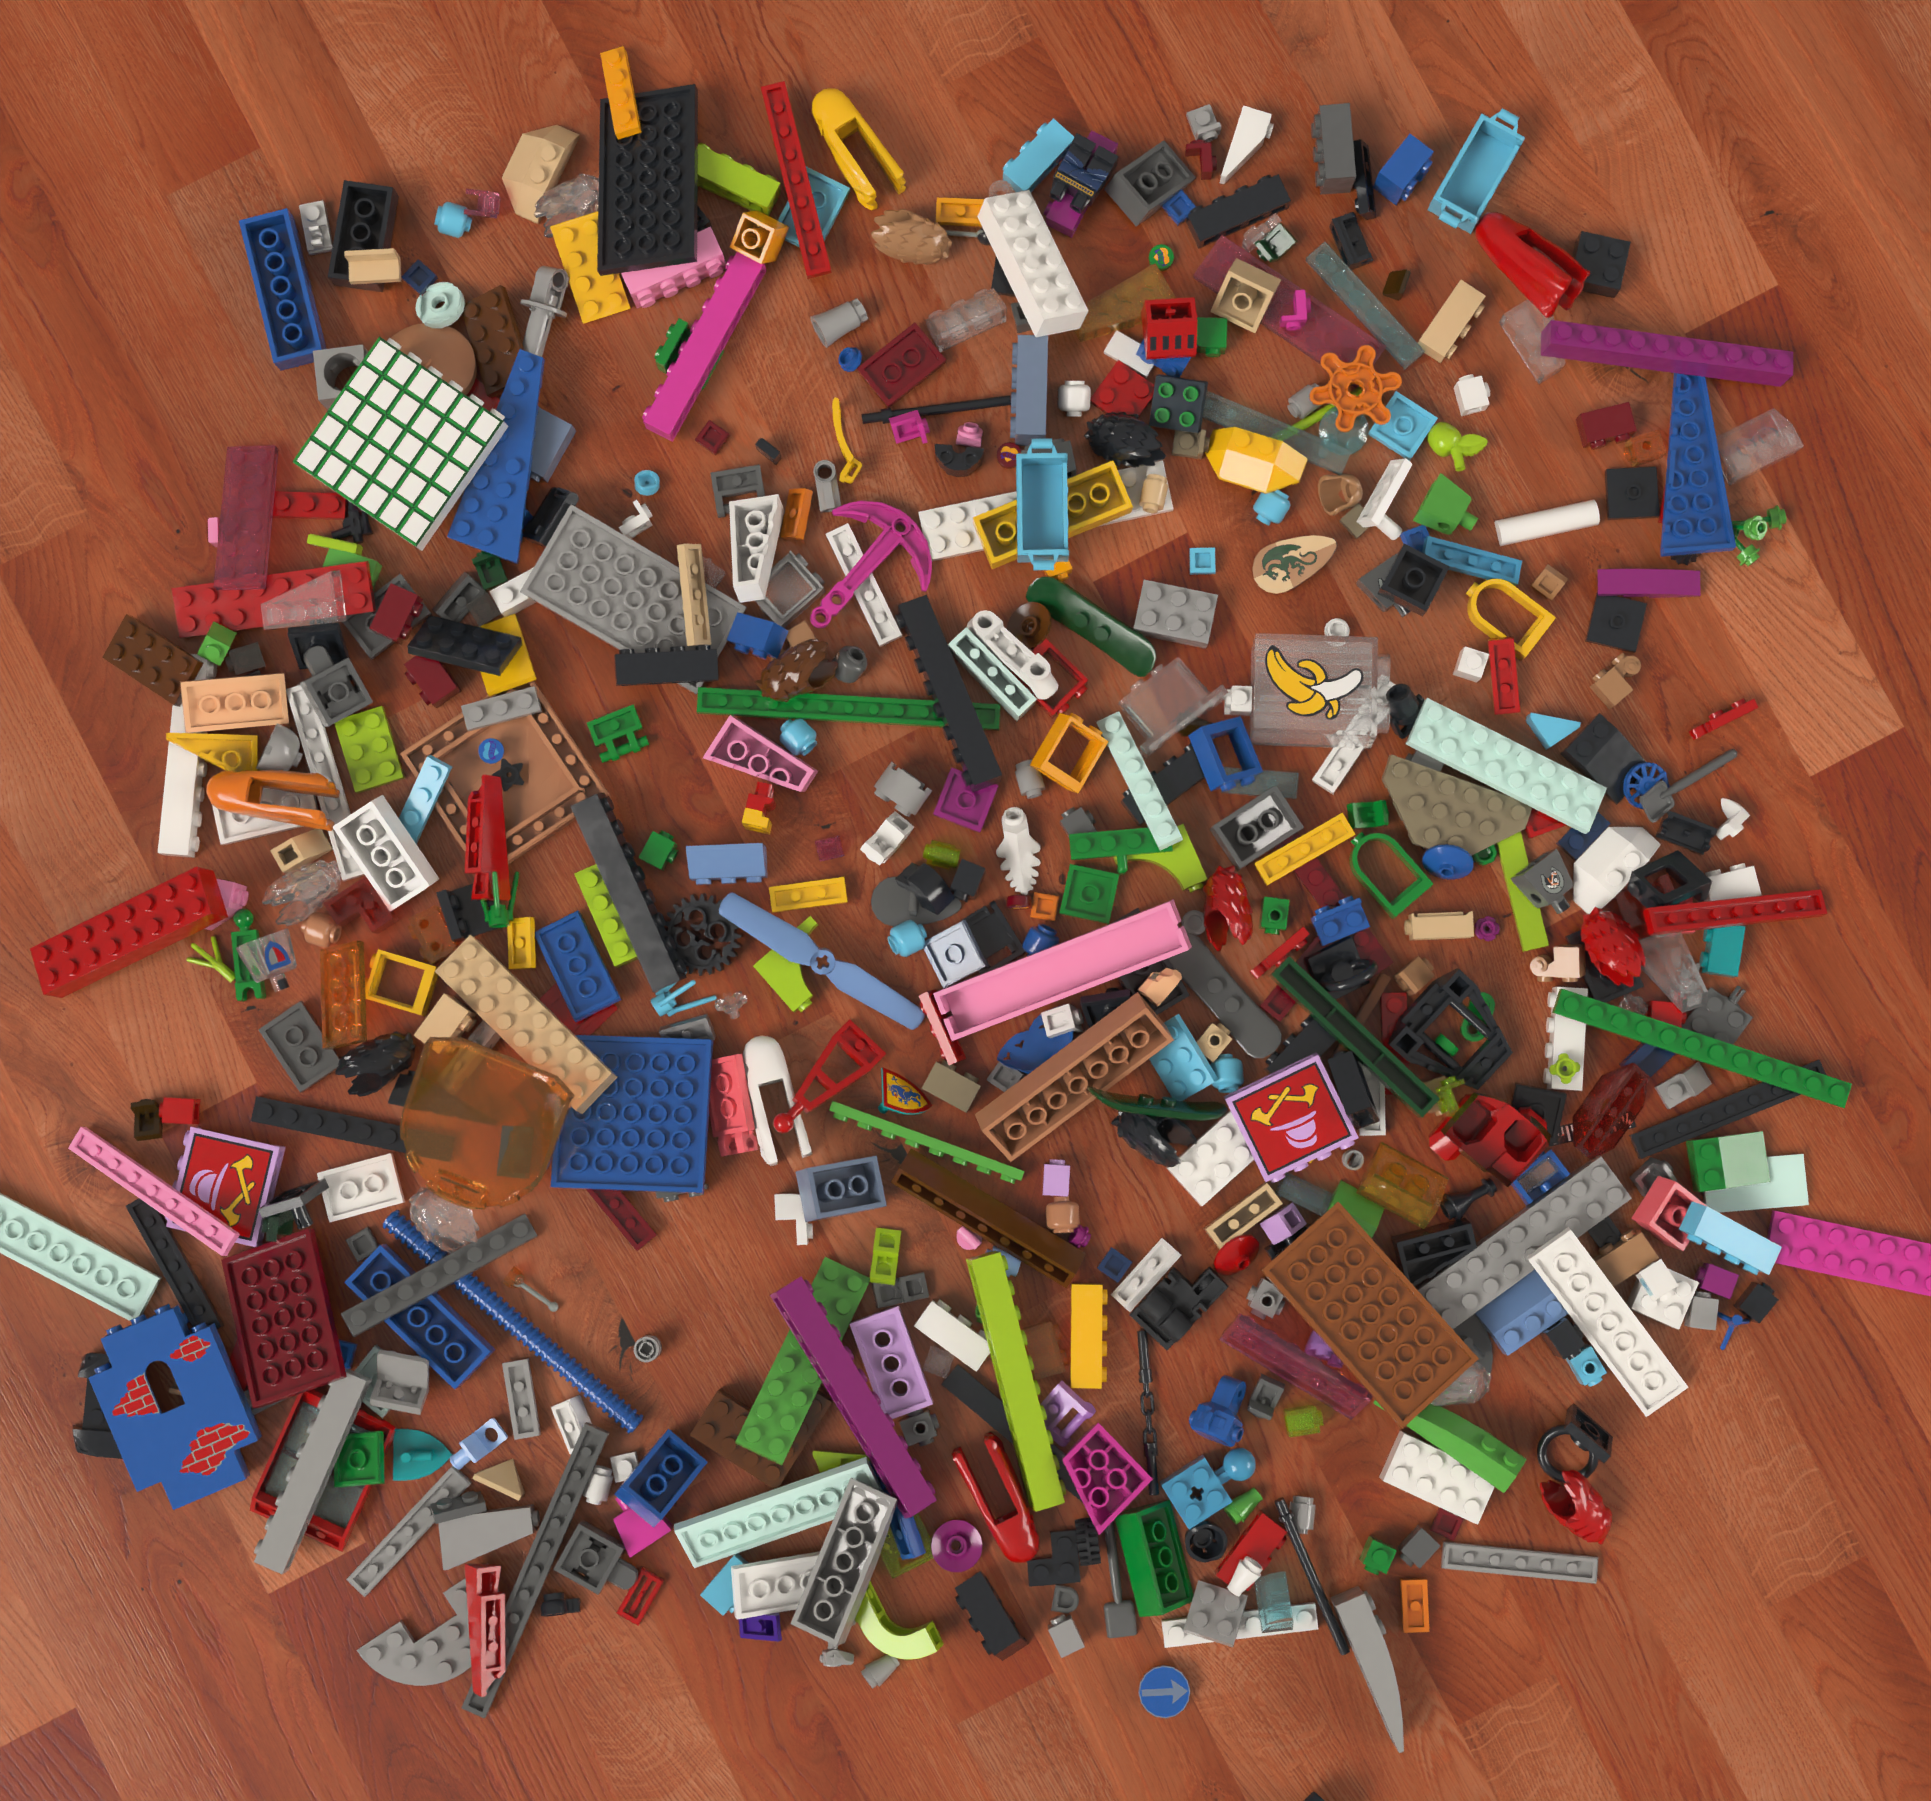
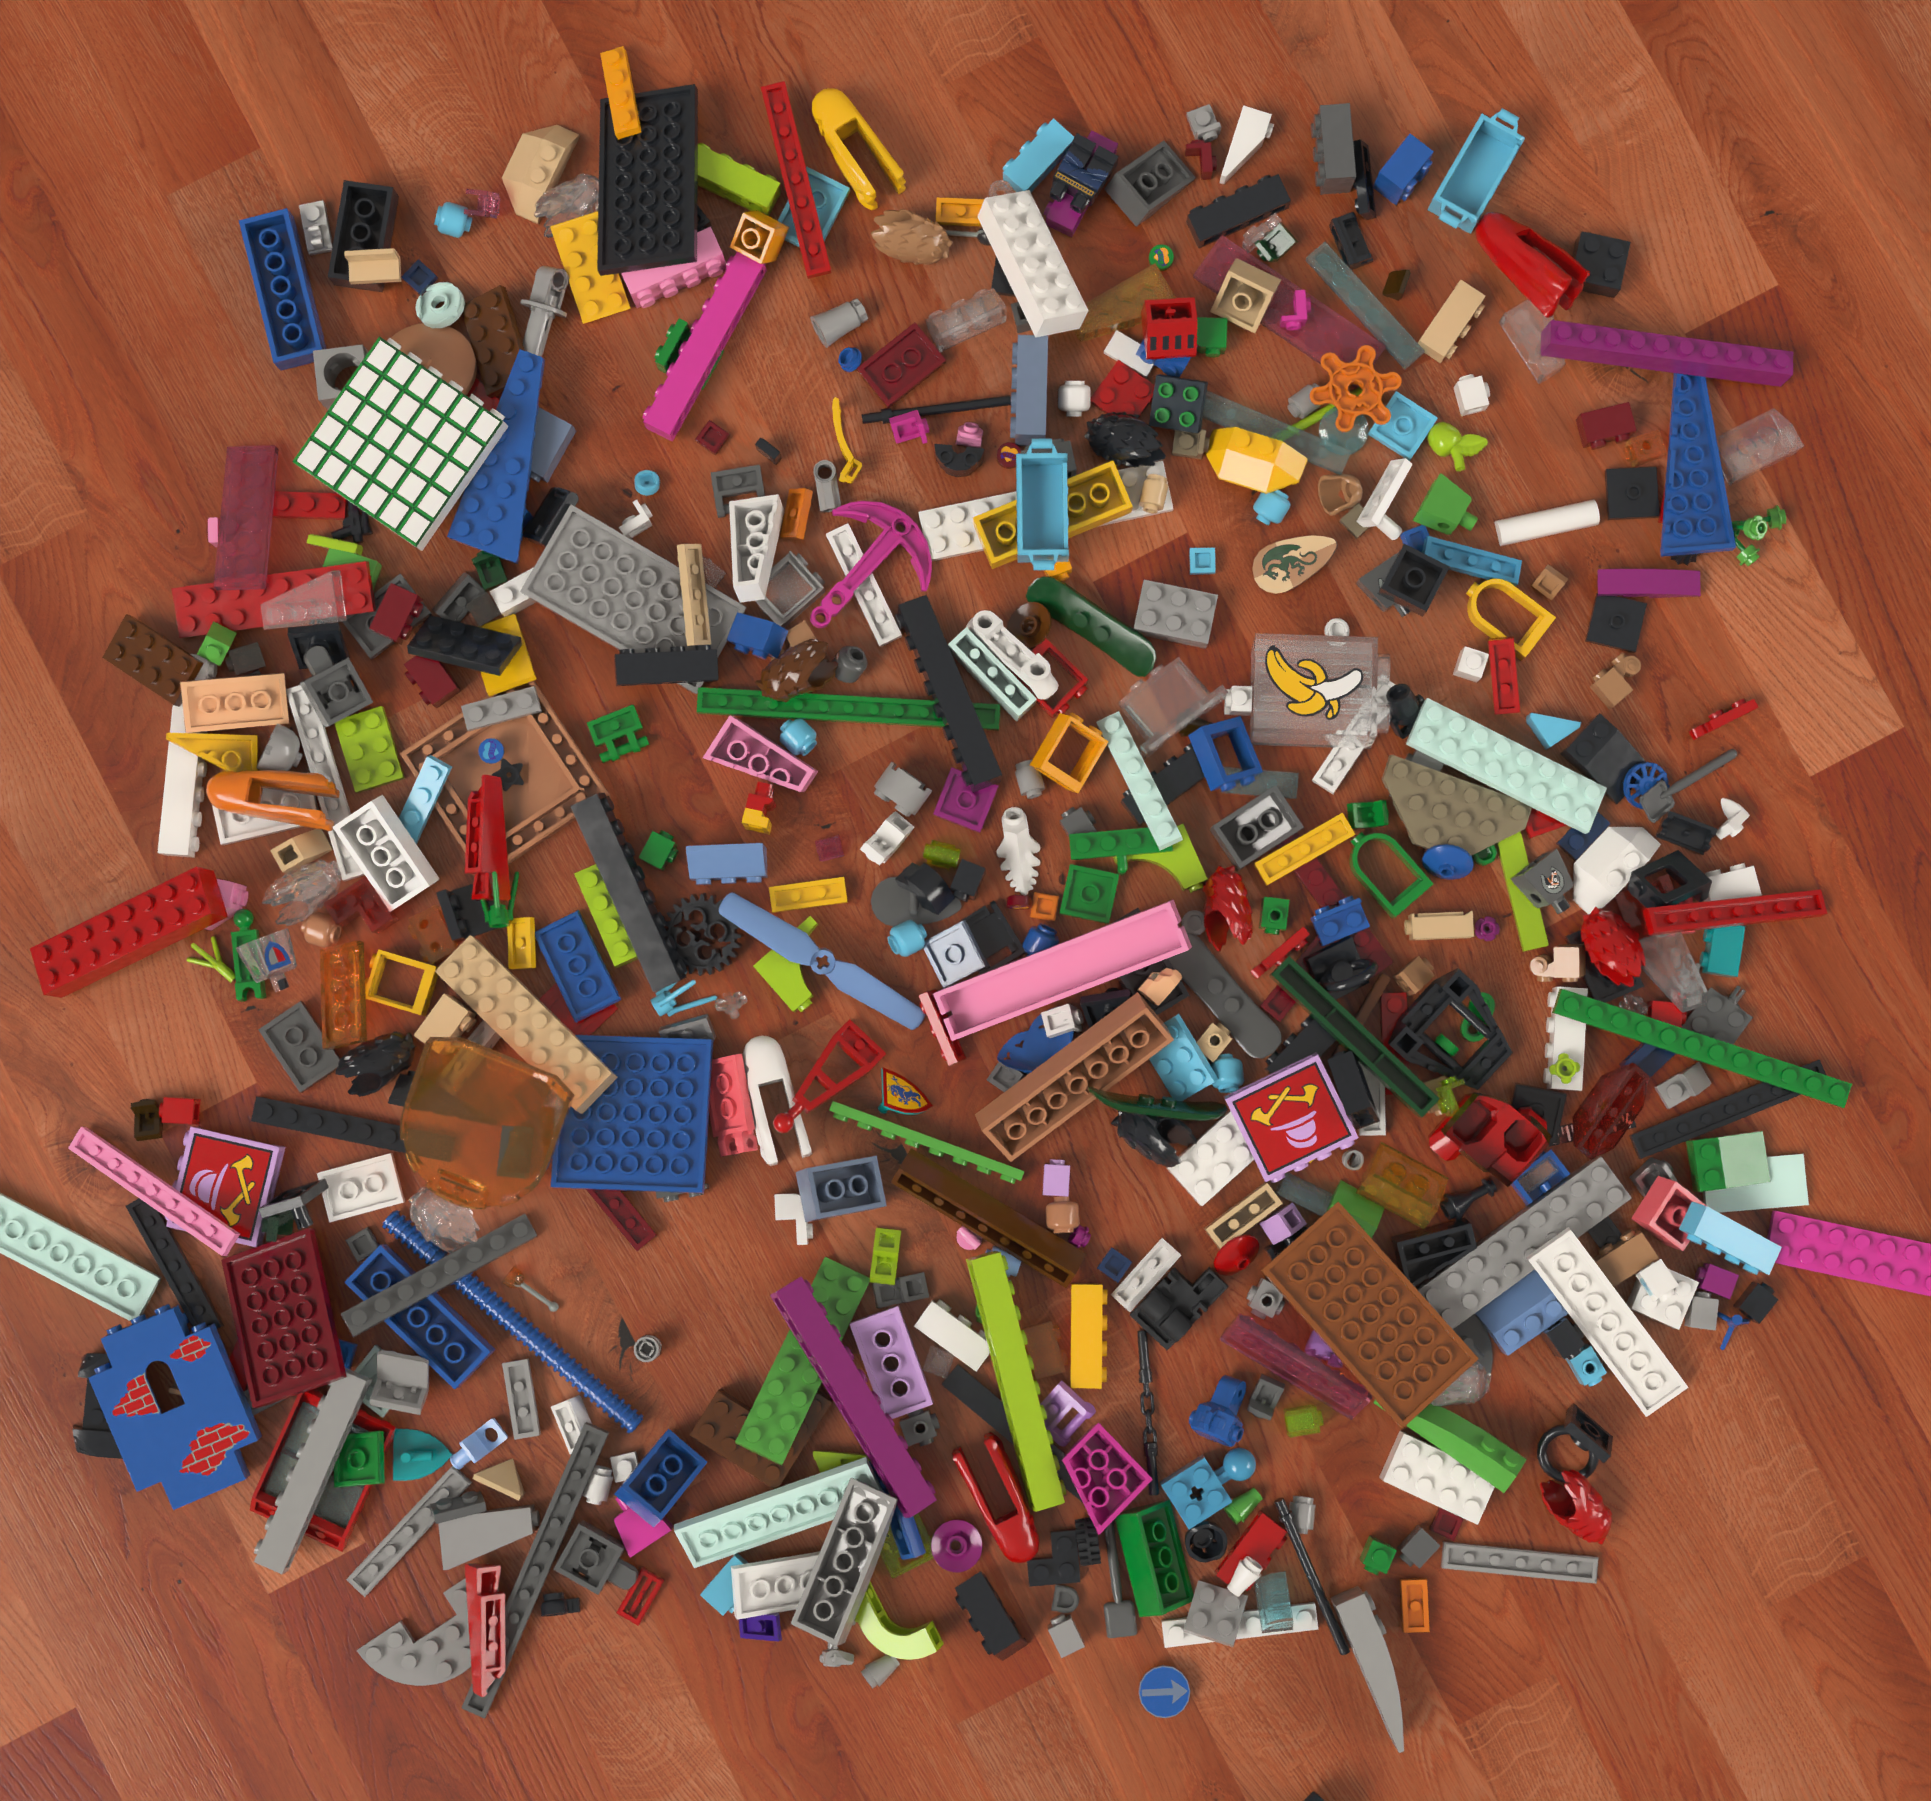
(951, 1086): dark tan brick -> none
(1178, 207): blue tile -> none

